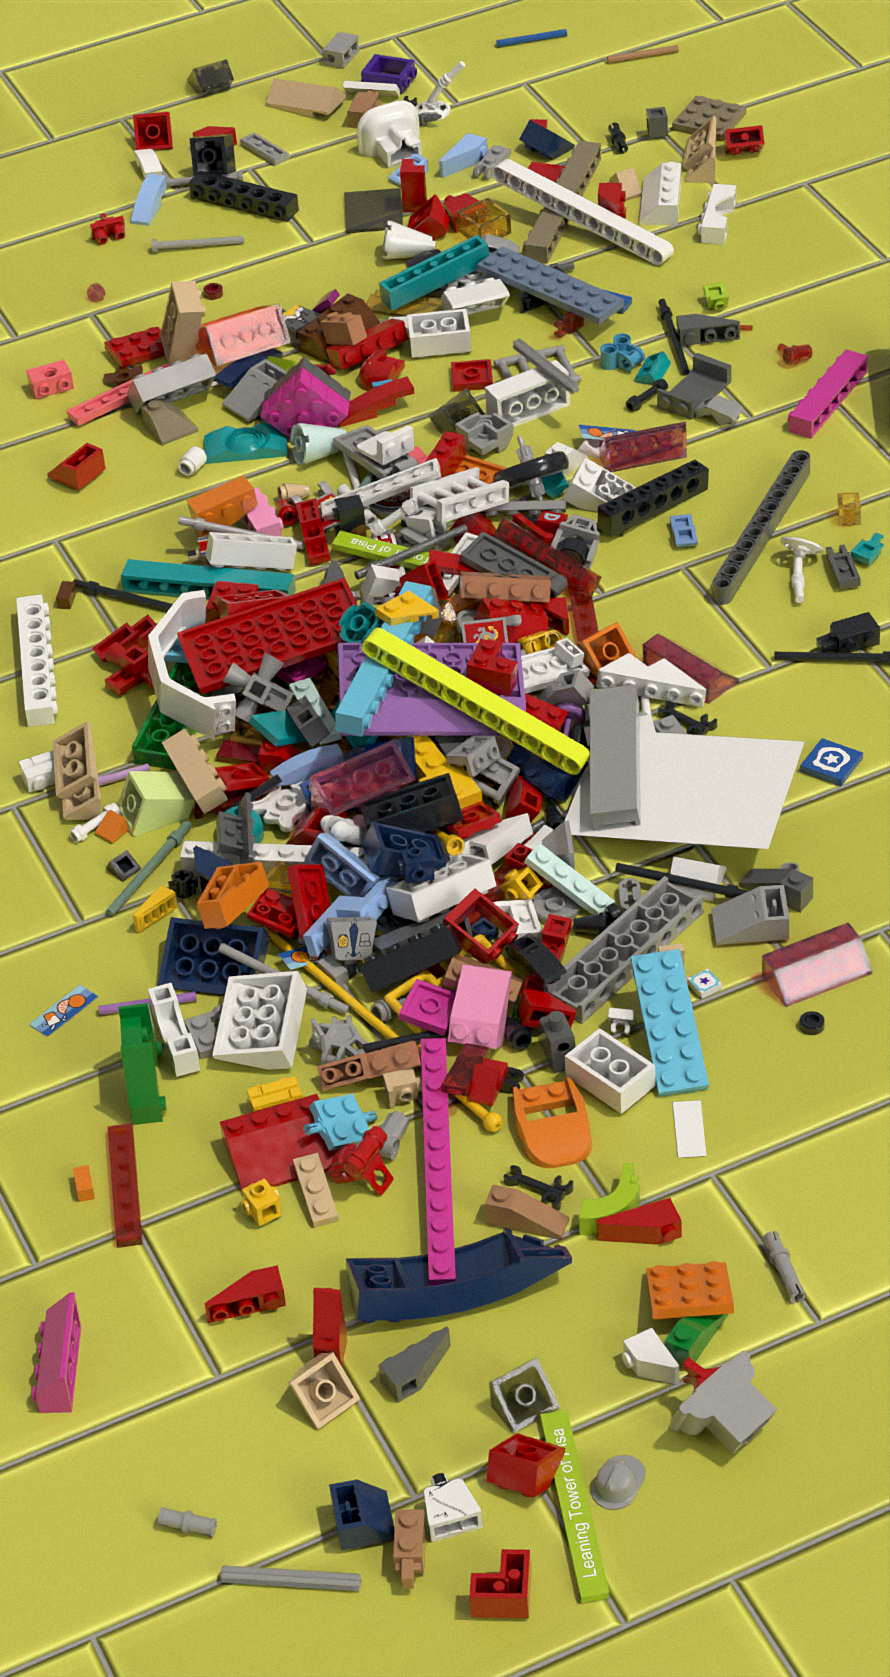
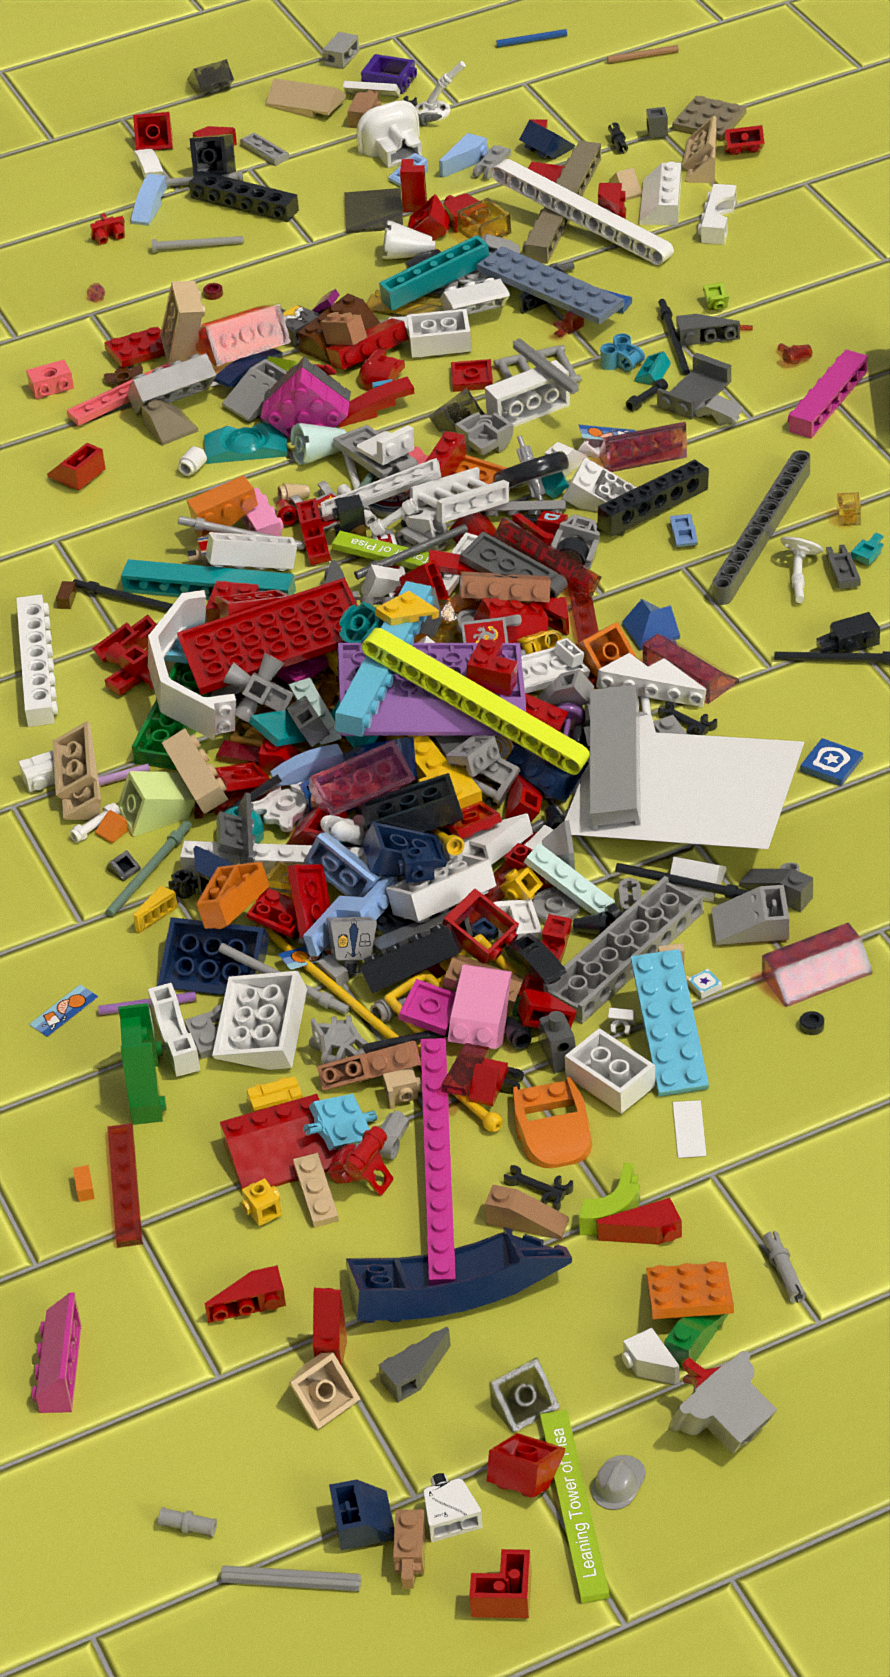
(648, 620): none -> blue slope

